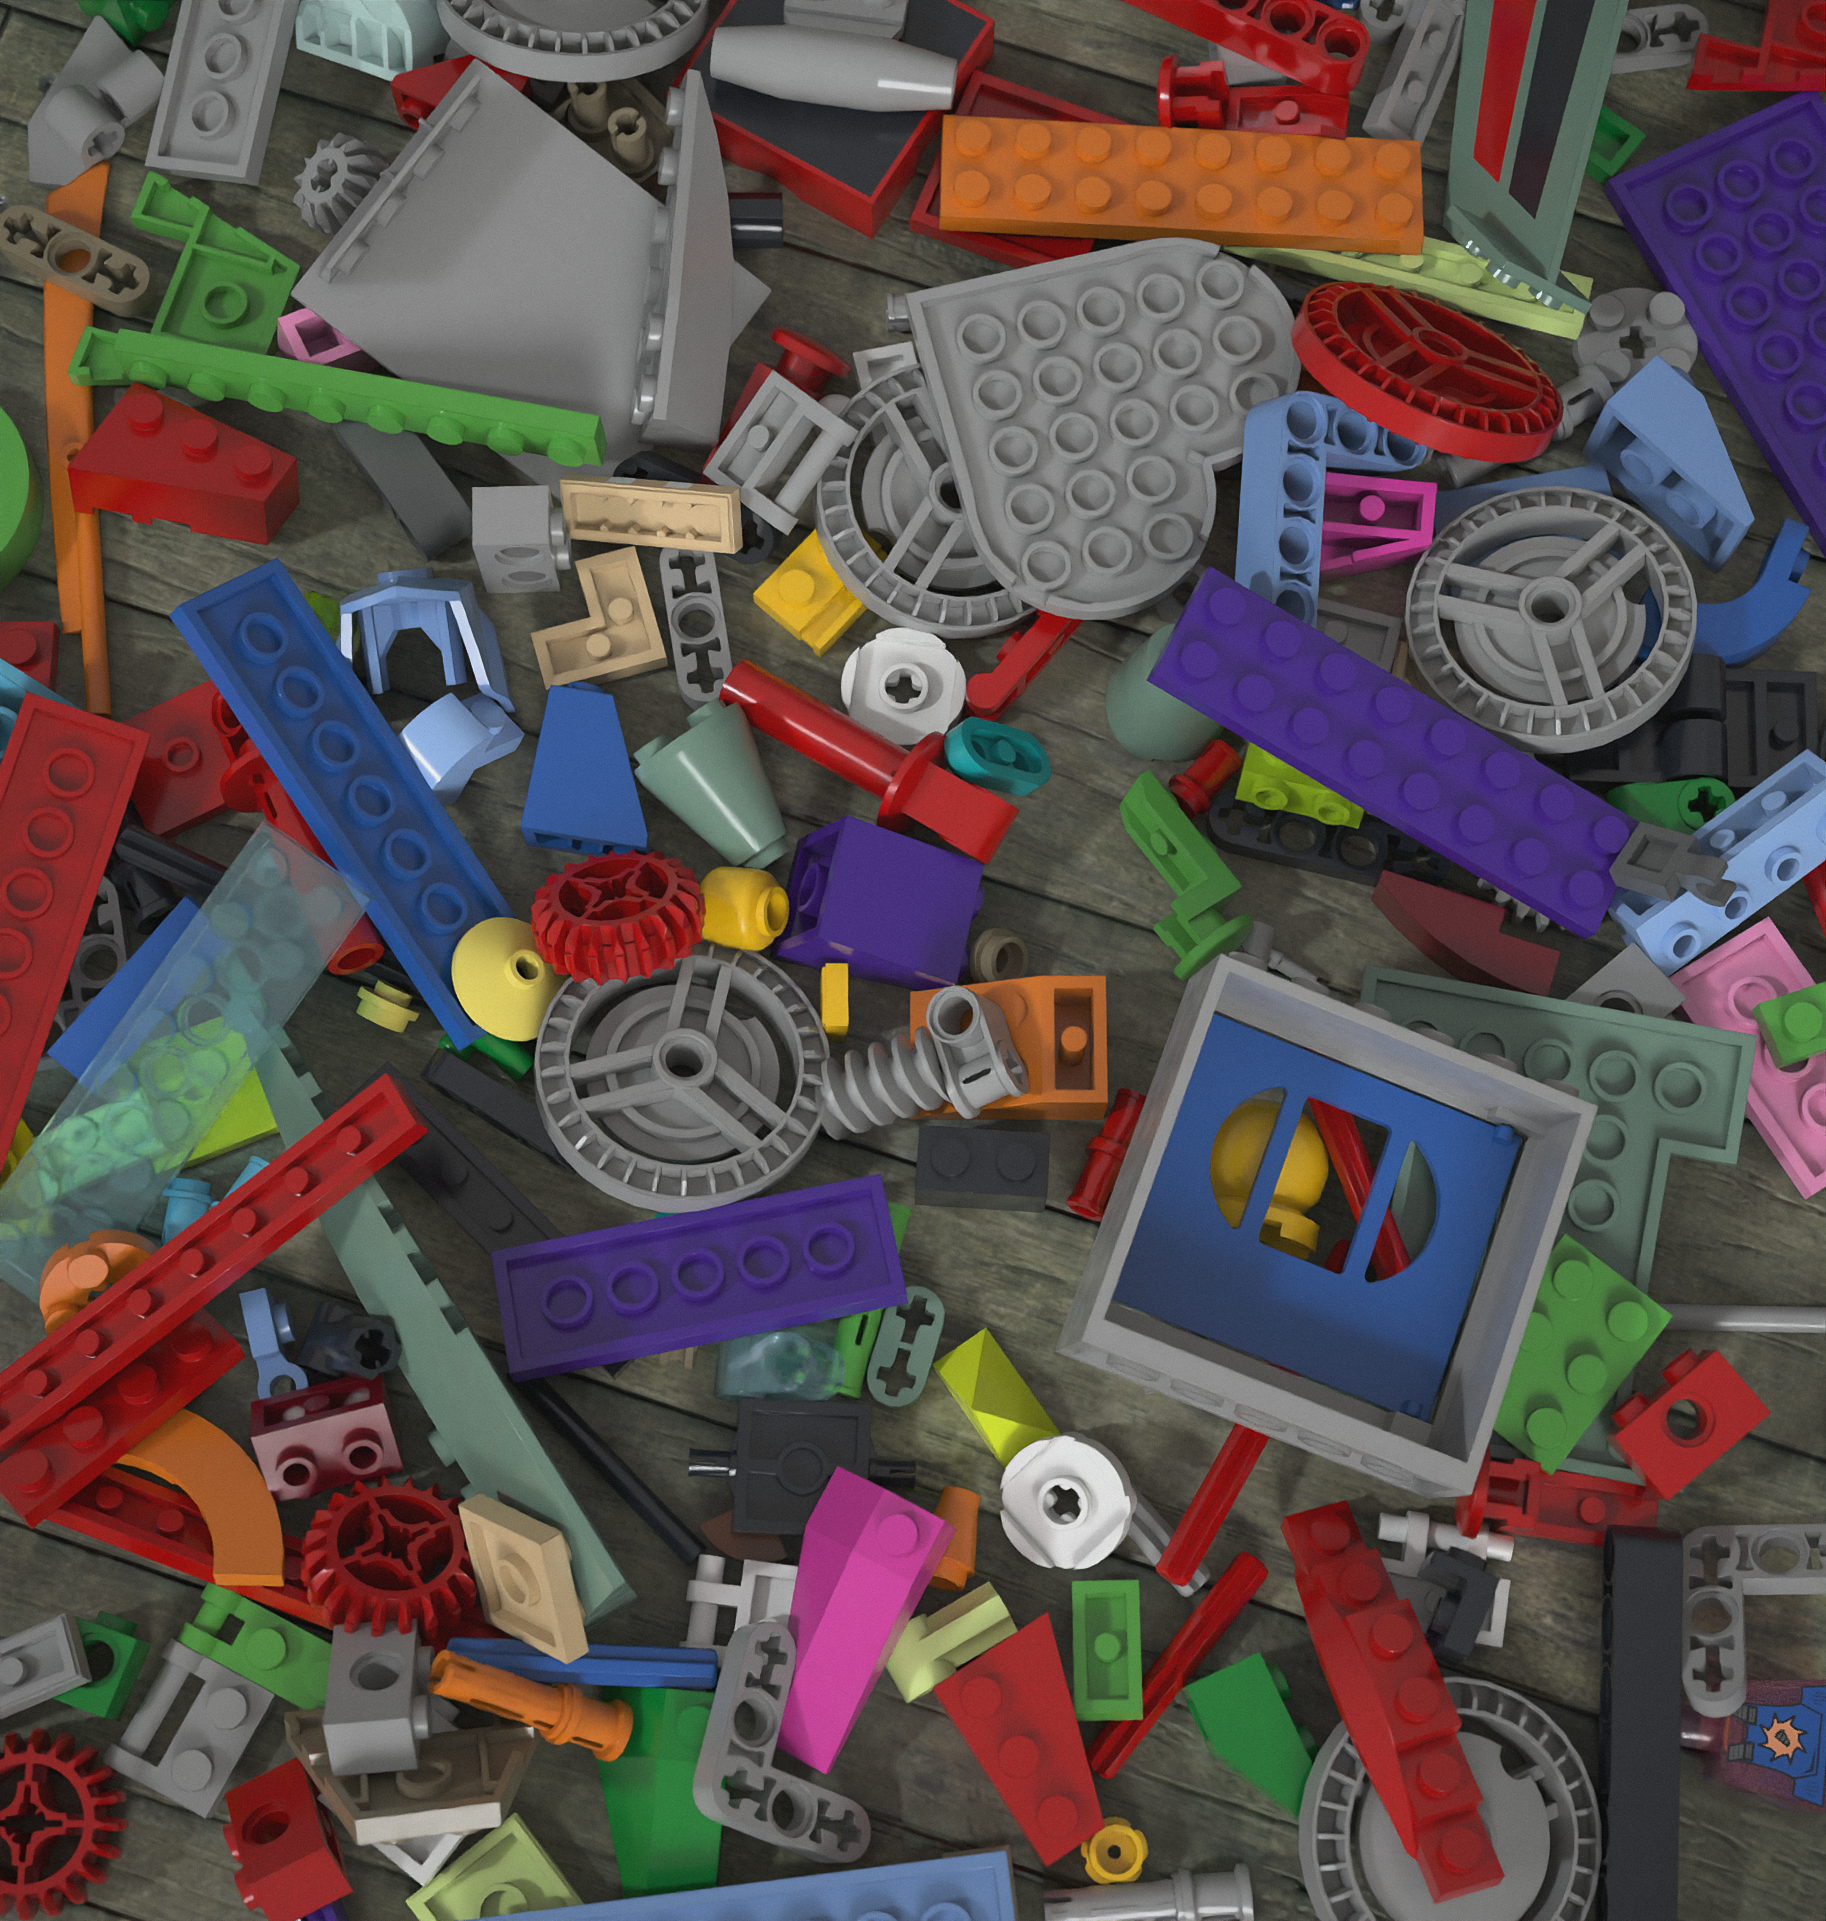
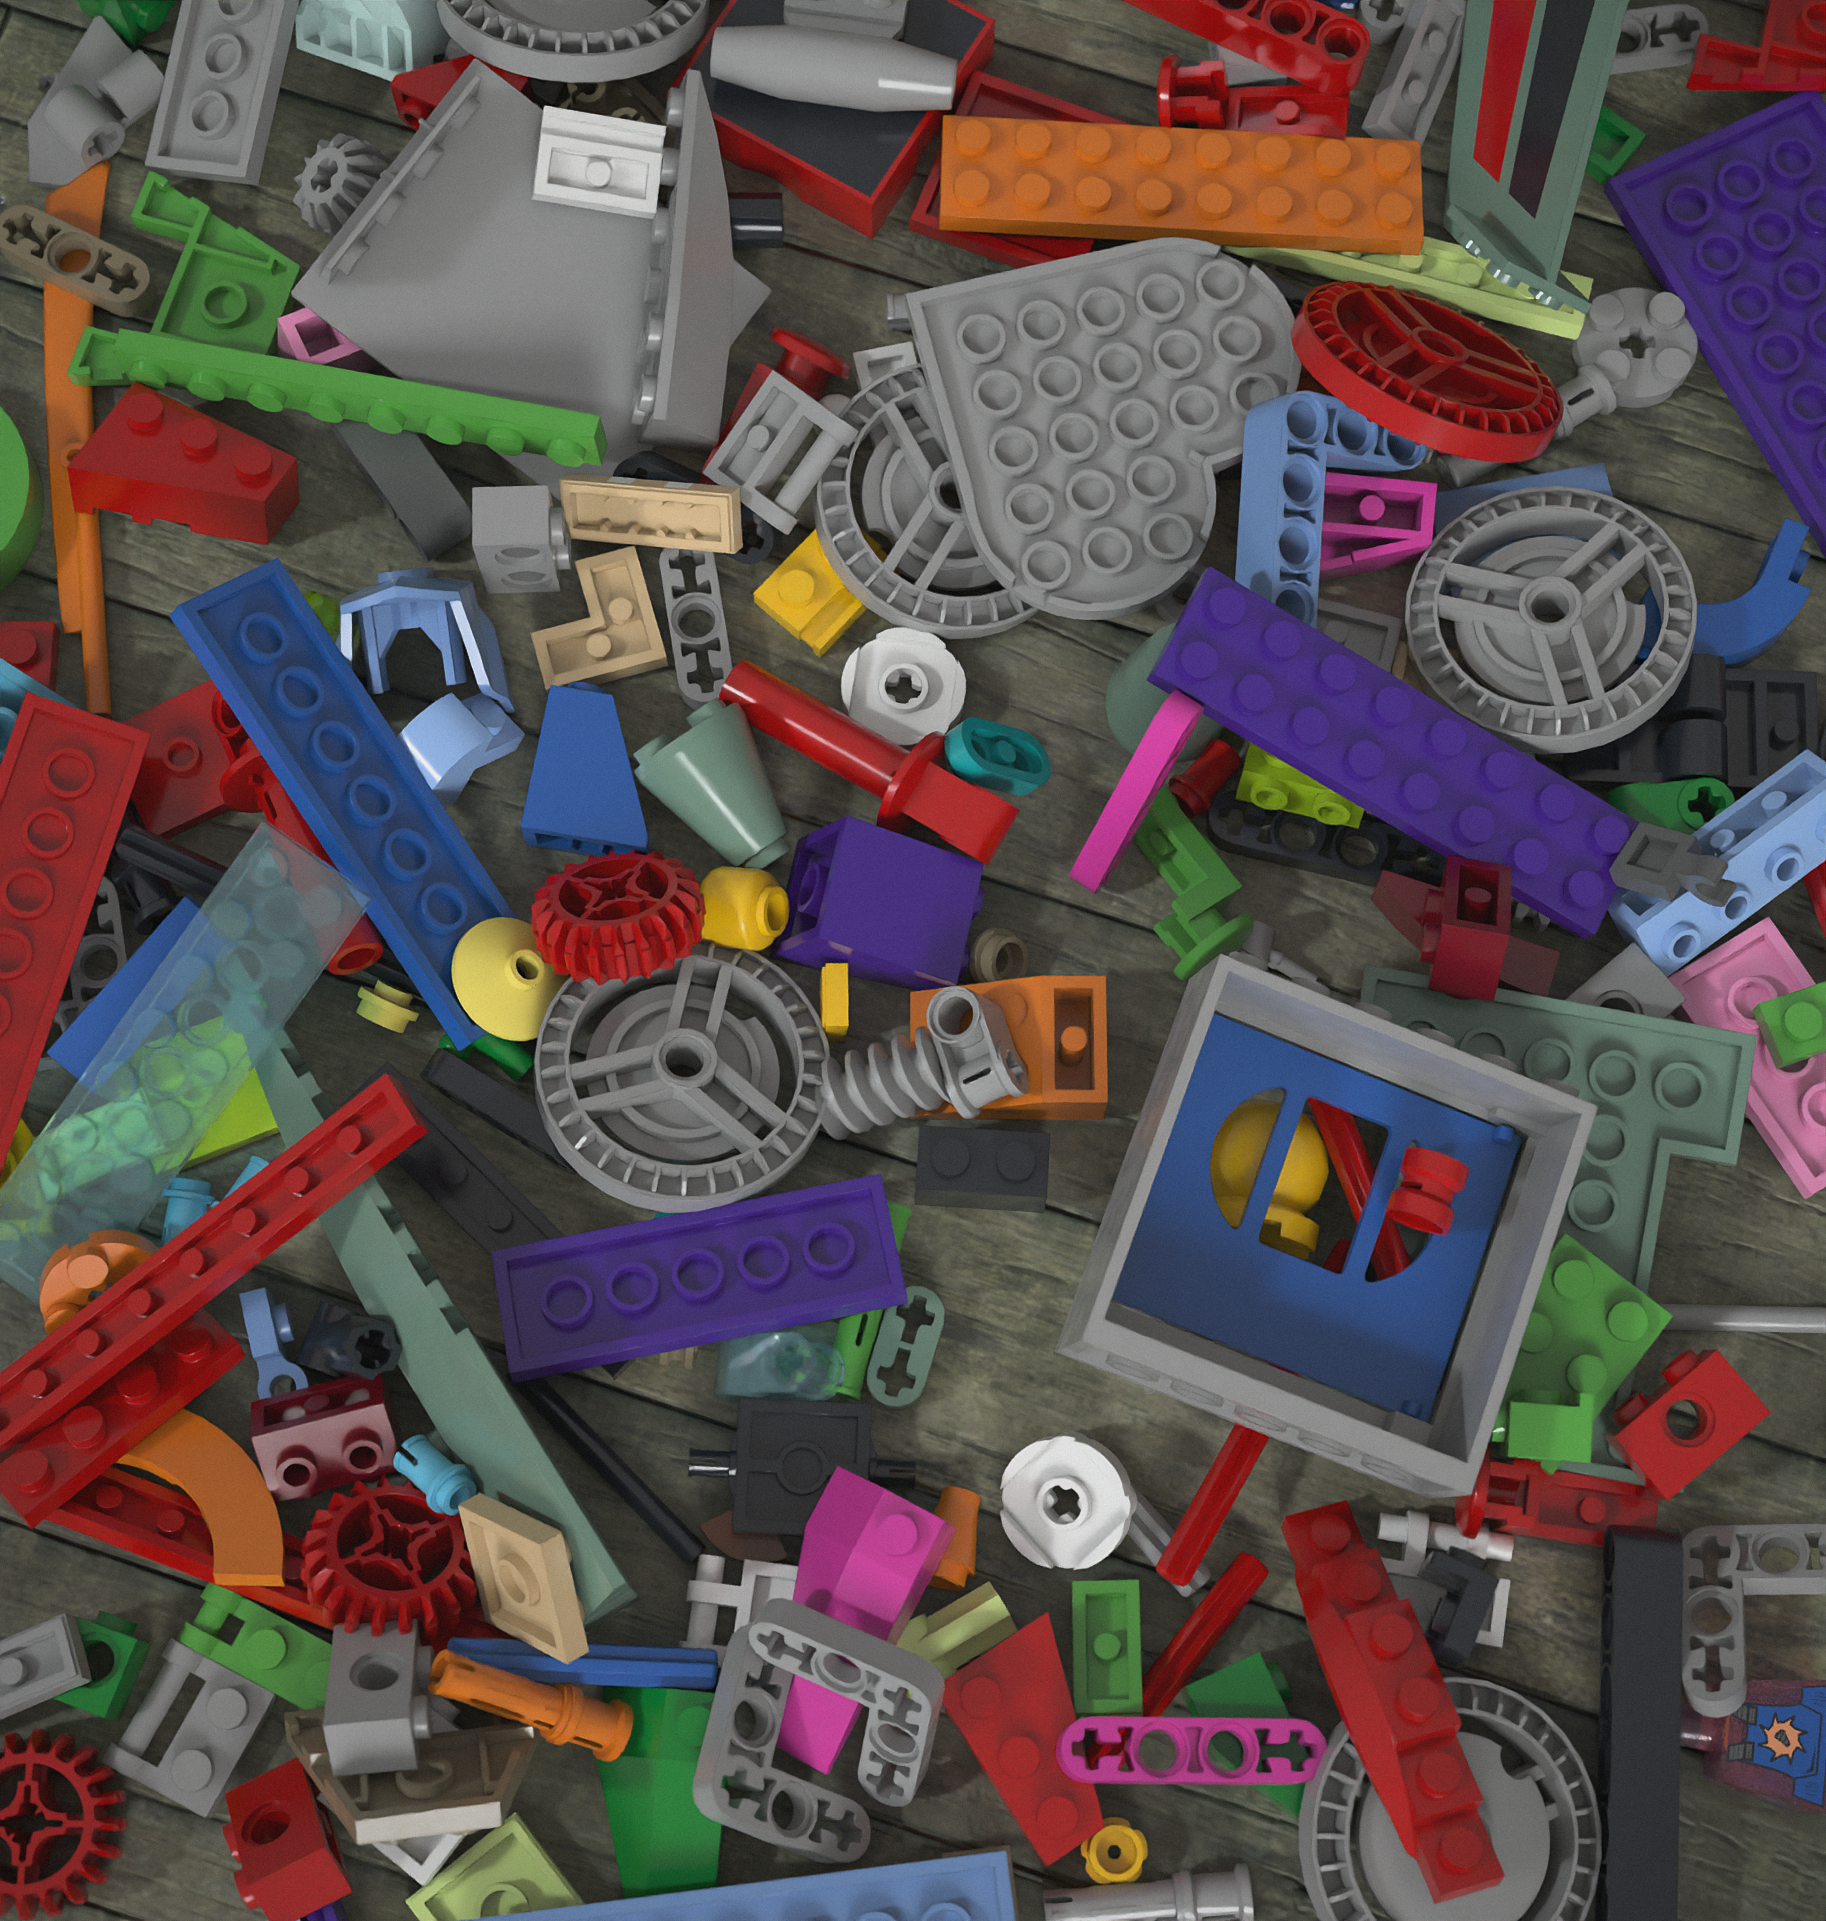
(435, 1475): none -> medium azure pin
(598, 162): none -> white plate
(806, 1644): none -> light grey beam
(994, 1396): neon yellow slope -> none
(1021, 662): red plate -> none
(1106, 1156): red pin -> none
(1136, 791): none -> dark pink beam
(1191, 1746): none -> dark pink beam
(1427, 1191): none -> red wheel
(1467, 928): none -> dark red brick
(1544, 1428): none -> bright green brick
(1672, 461): medium blue slope -> none

